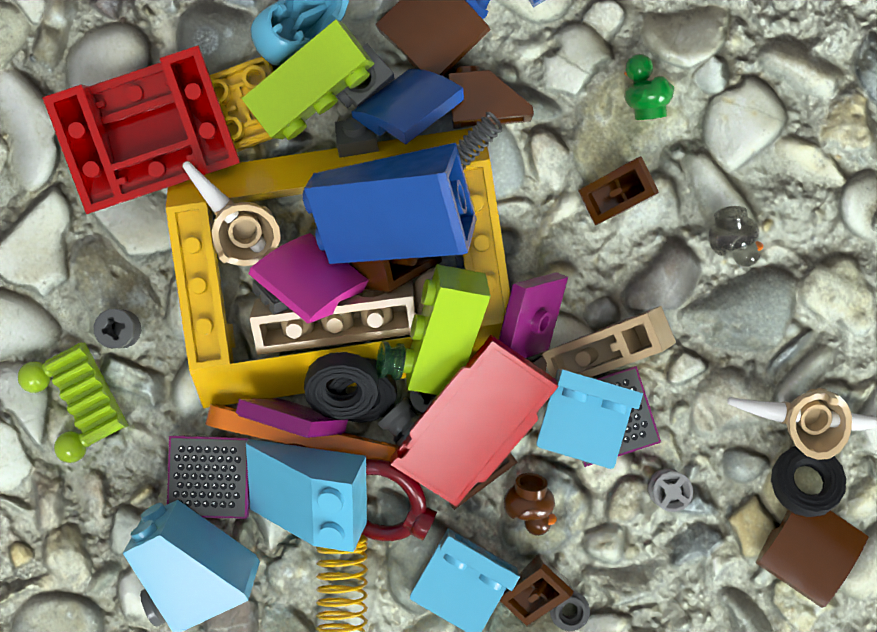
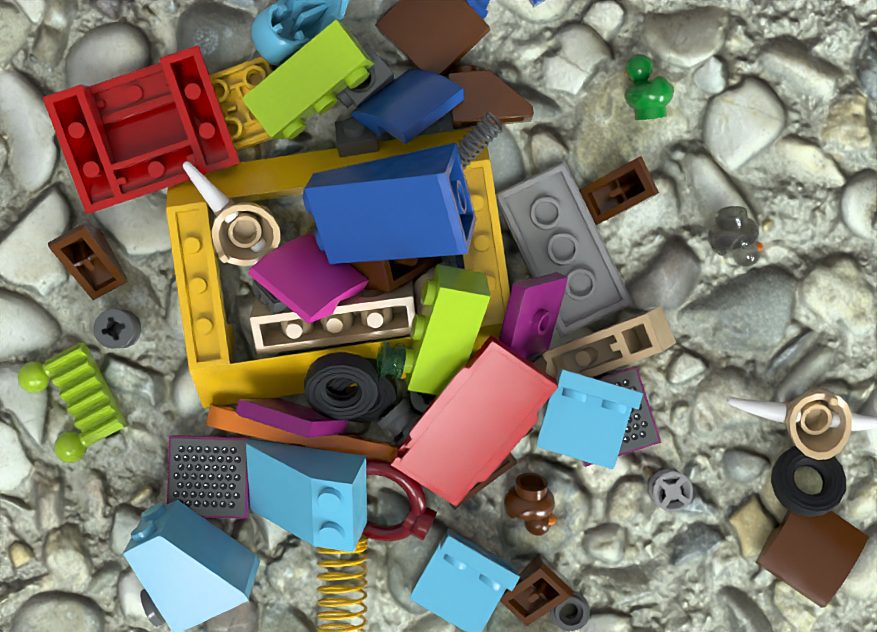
(89, 260): none -> reddish brown slope
(561, 237): none -> light grey tile

